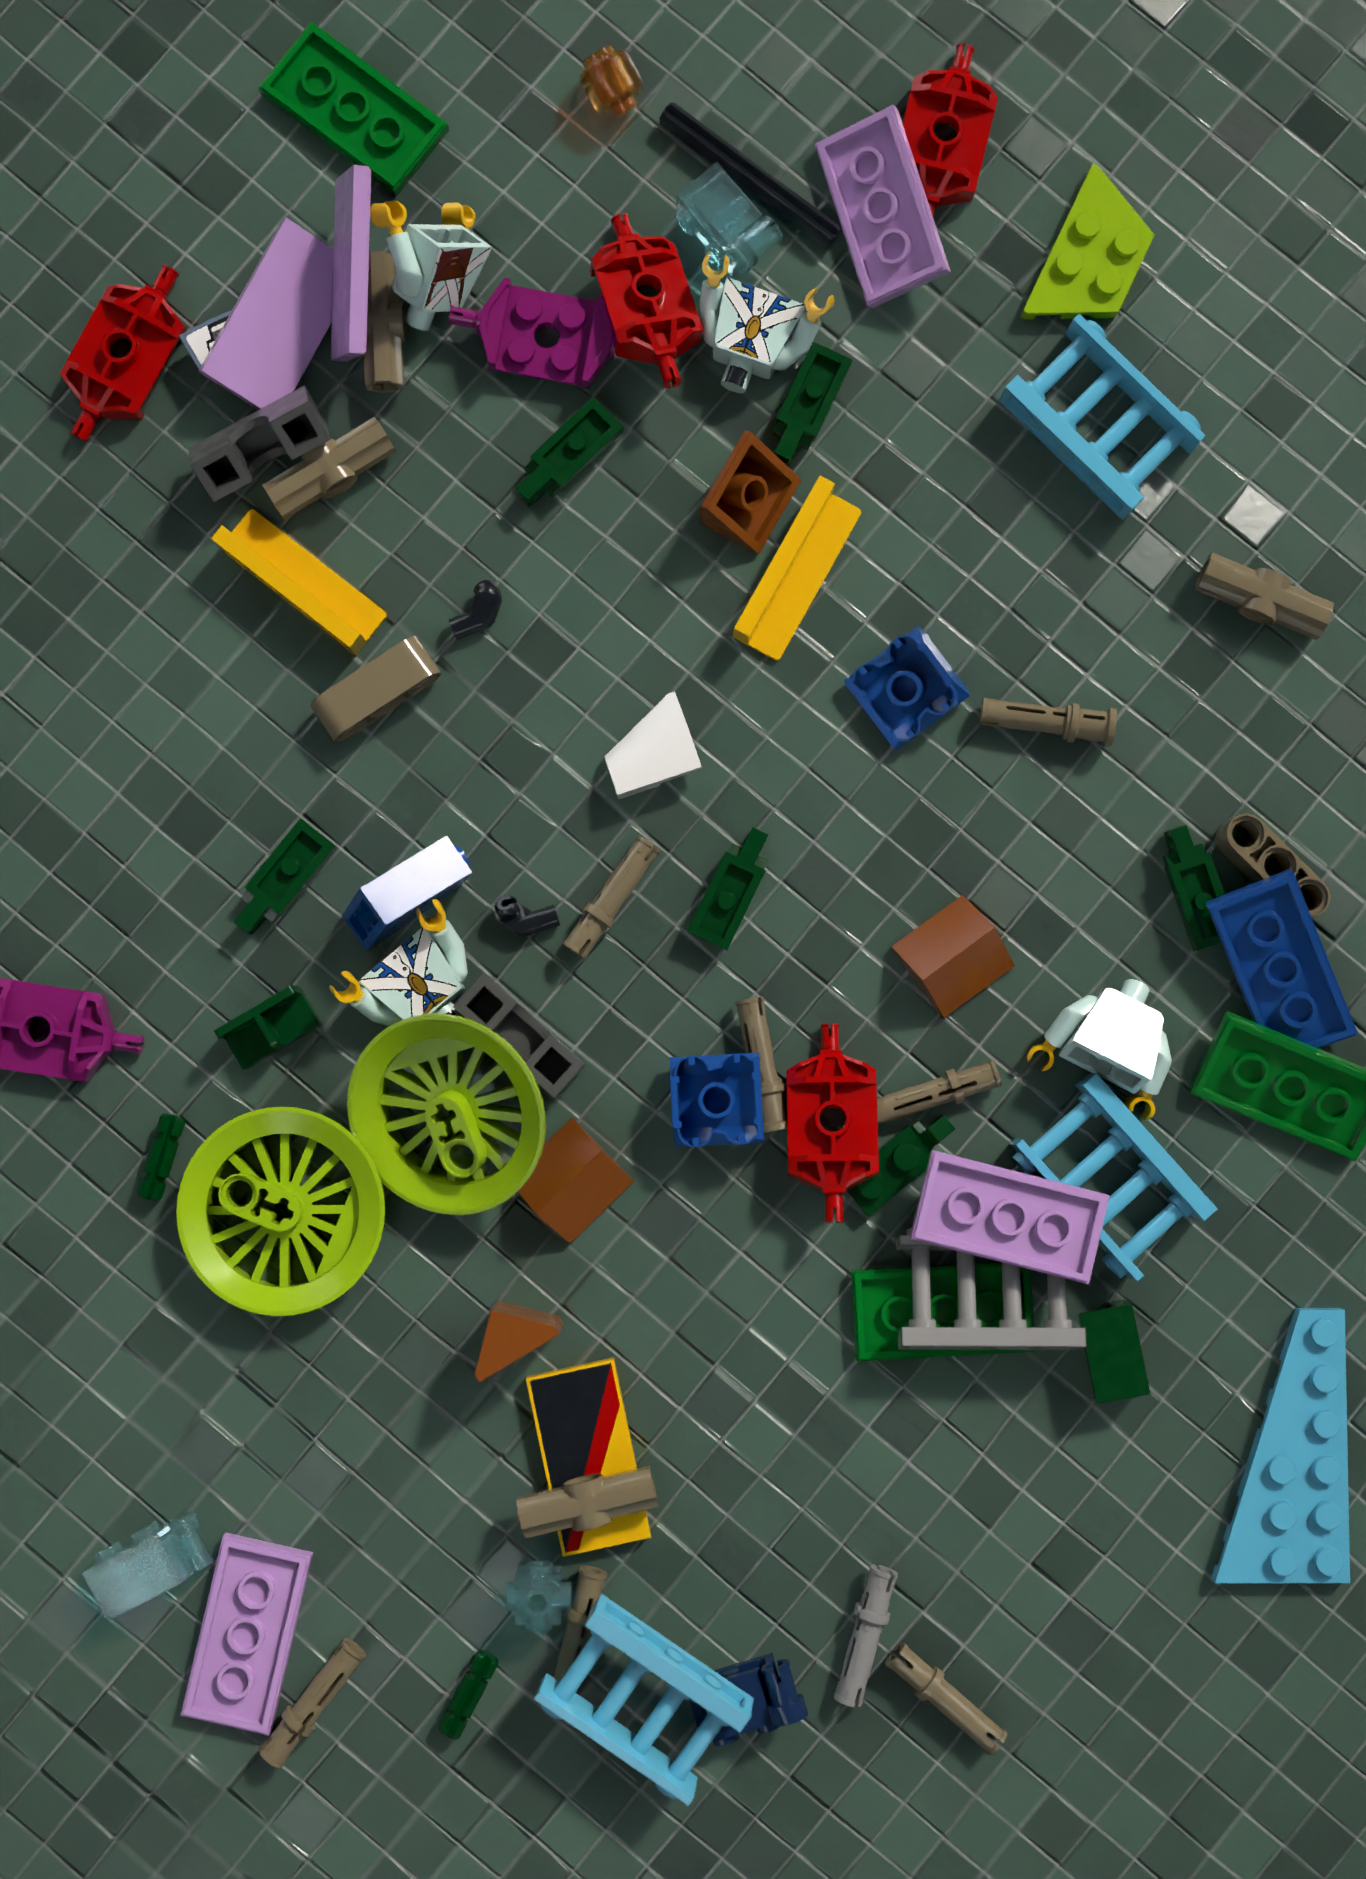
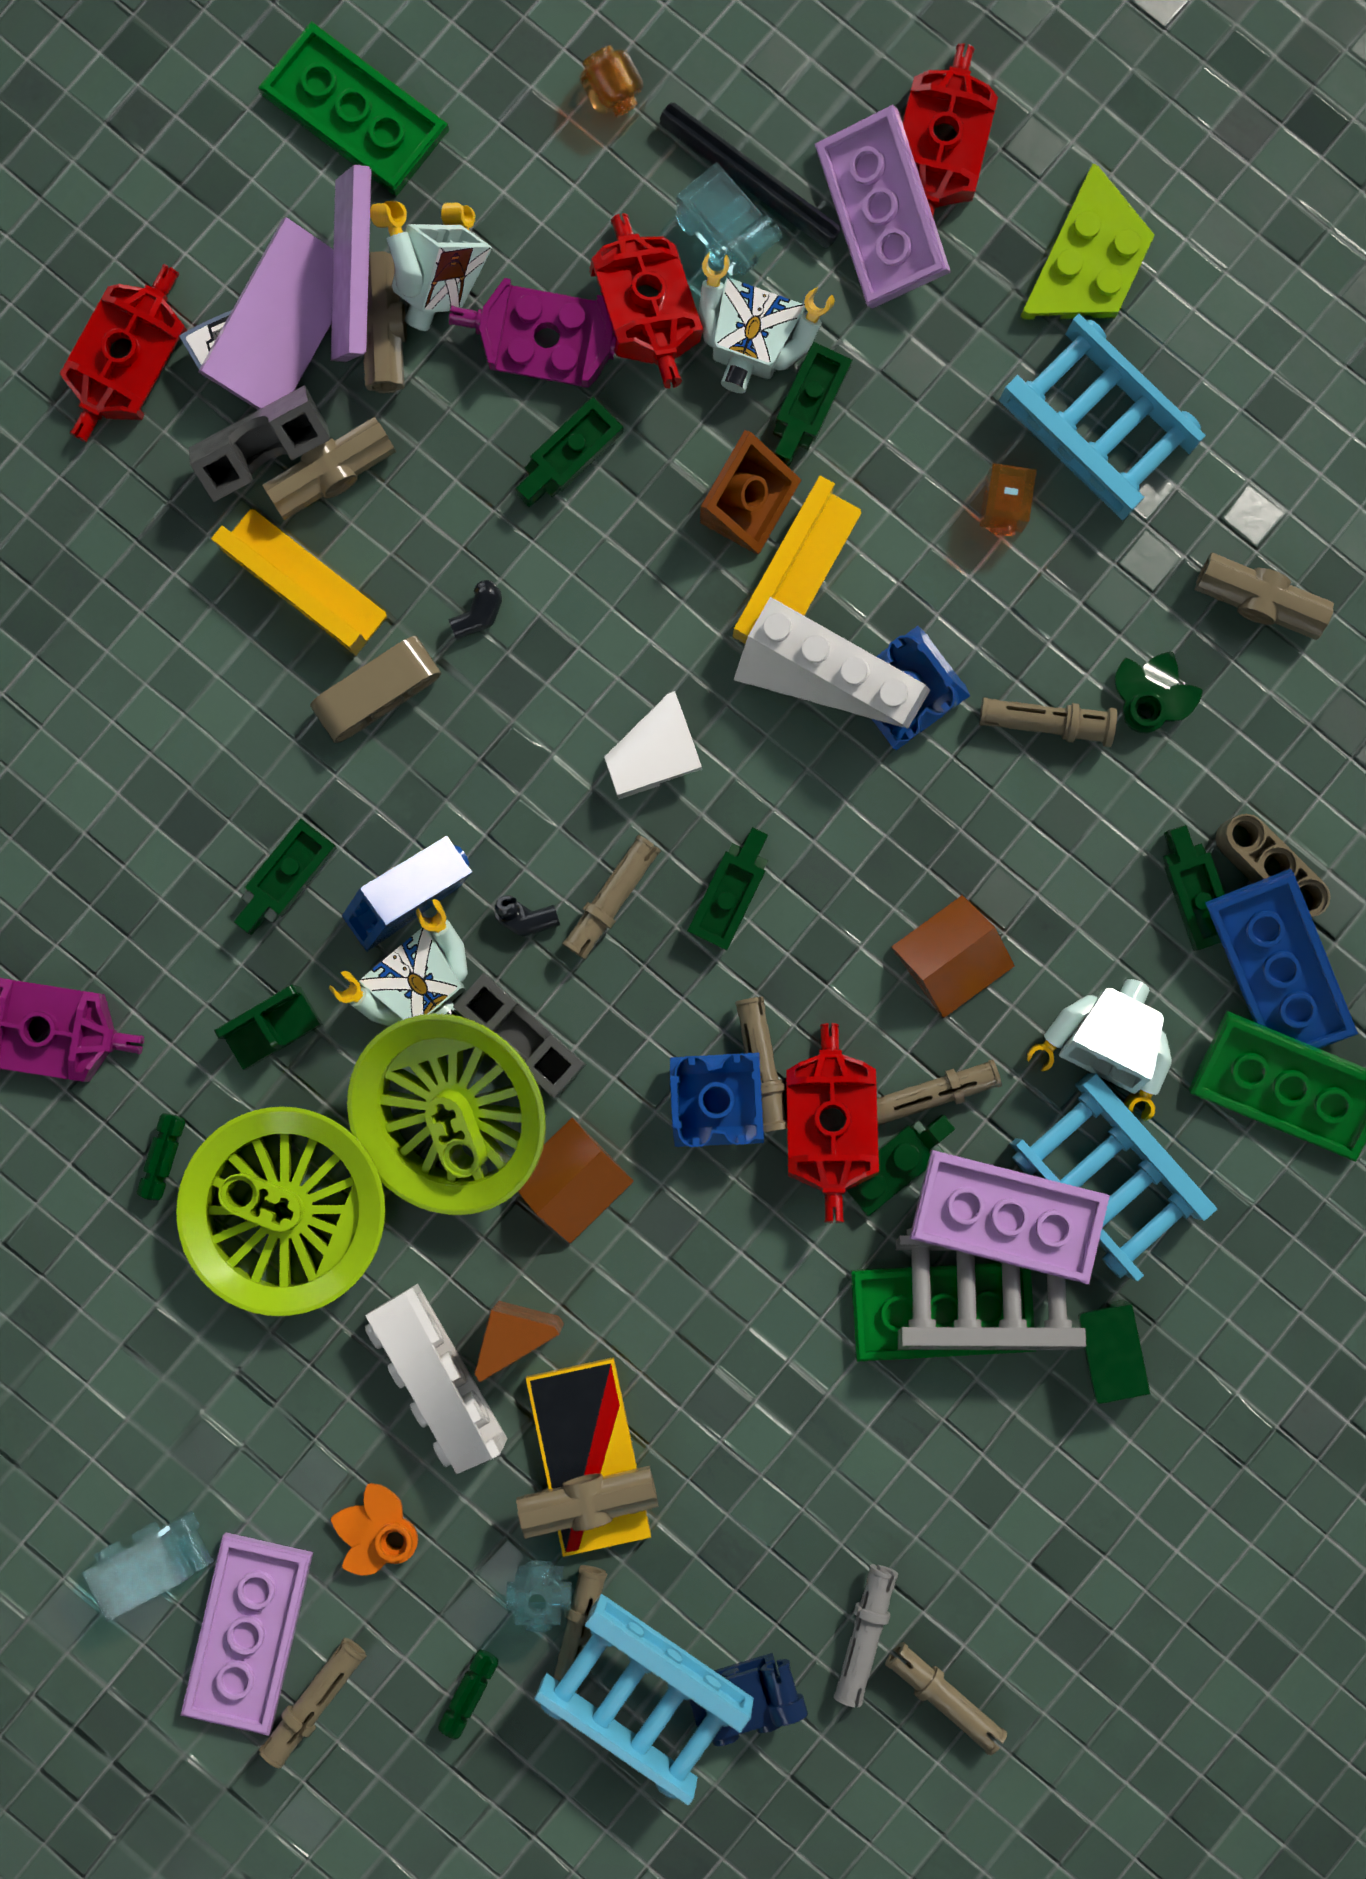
(368, 1528): none -> orange plate
(436, 1379): none -> white wedge
(816, 665): none -> white wedge
(1007, 499): none -> clear orange brick
(1158, 689): none -> dark green plate
(1295, 1481): medium azure wing -> none

